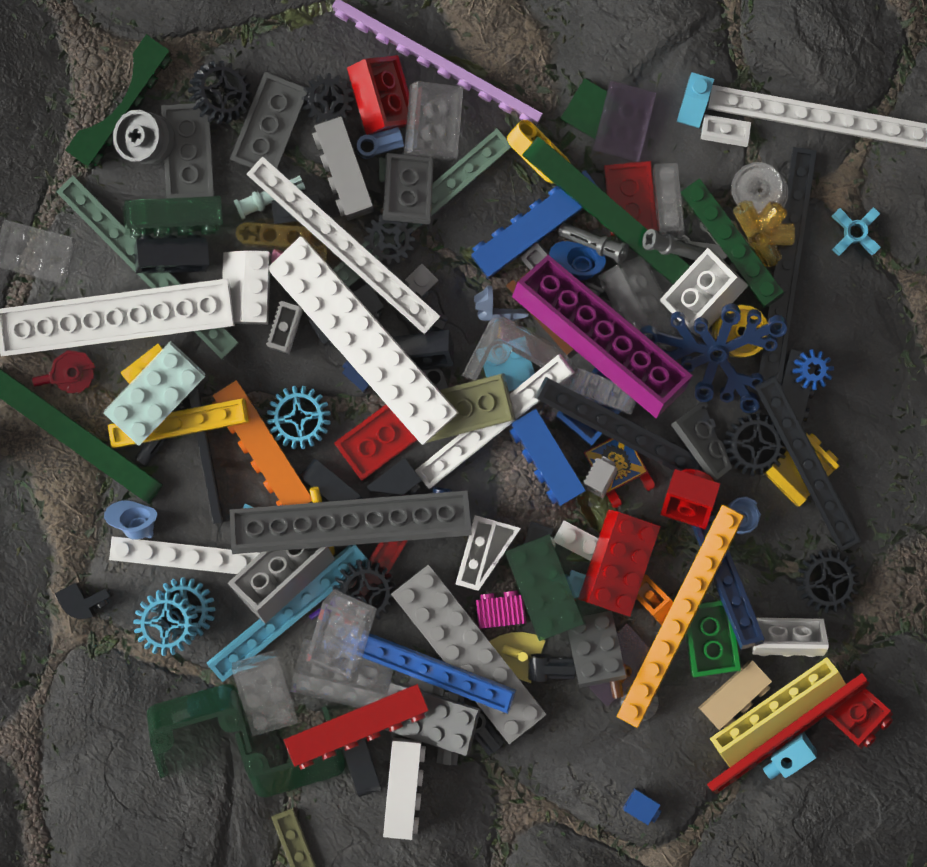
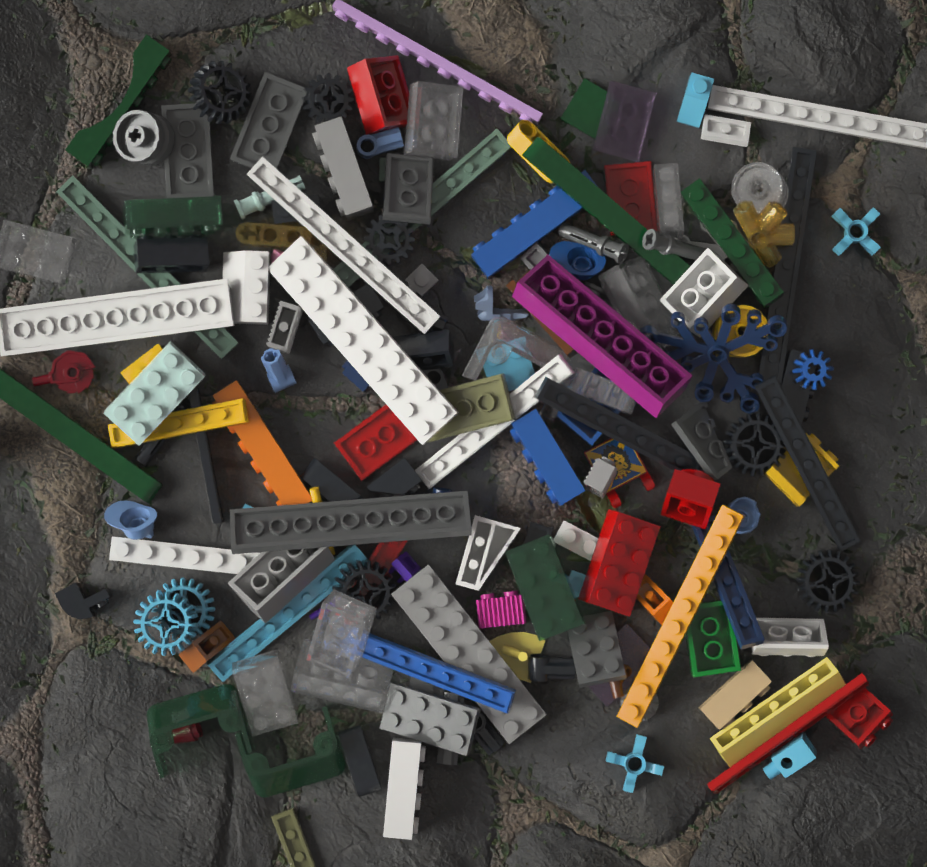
(187, 733): none -> dark red cone
(206, 646): none -> dark orange slope
(277, 370): none -> medium blue piece
(283, 419): medium azure gear -> none
(356, 725): red brick -> none
(405, 567): none -> dark purple tile
(642, 807): blue brick -> none
(646, 766): none -> medium azure pin

